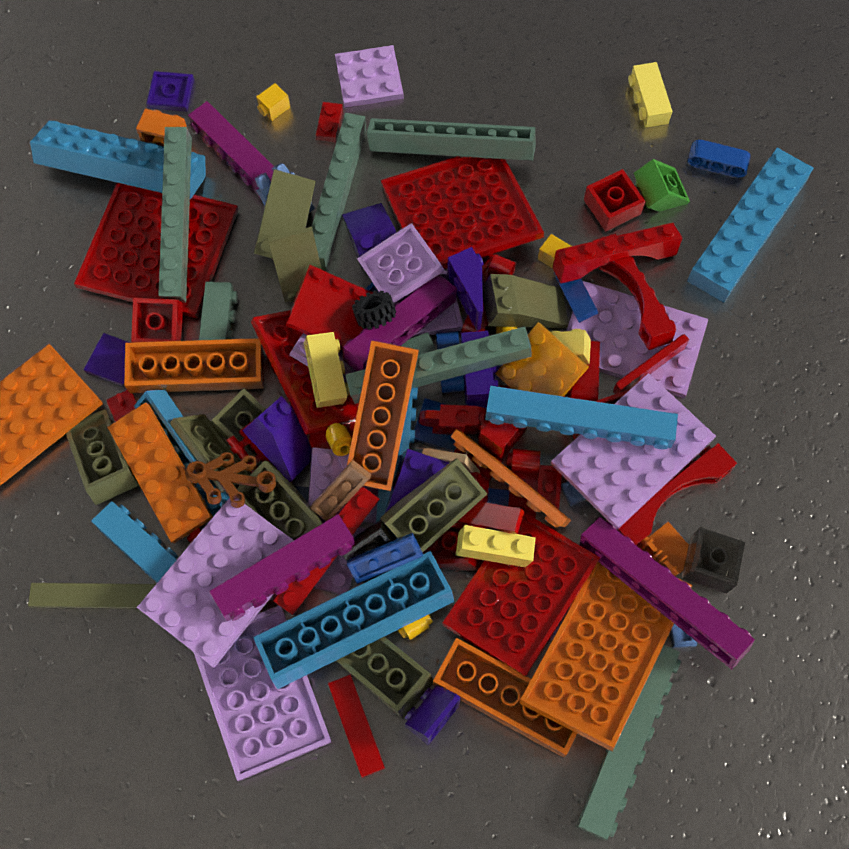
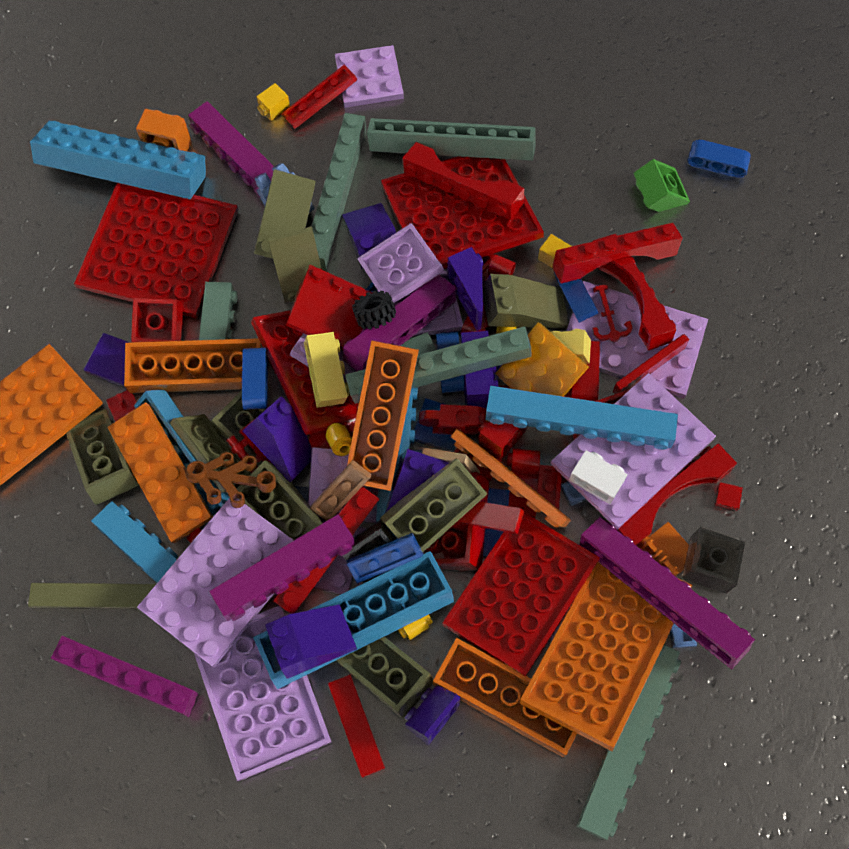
(125, 676): none -> magenta brick
(170, 91): dark purple tile -> none
(175, 214): sand green brick -> none
(254, 378): none -> blue beam
(310, 639): none -> dark purple slope
(319, 96): none -> red tile
(329, 122): red plate -> none
(495, 546): light yellow brick -> none
(497, 196): none -> red arch
(598, 476): none -> white brick
(614, 200): red brick -> none
(614, 335): none -> red piece
(650, 95): light yellow brick -> none
(728, 496): none -> red tile
(749, 225): dark azure brick -> none

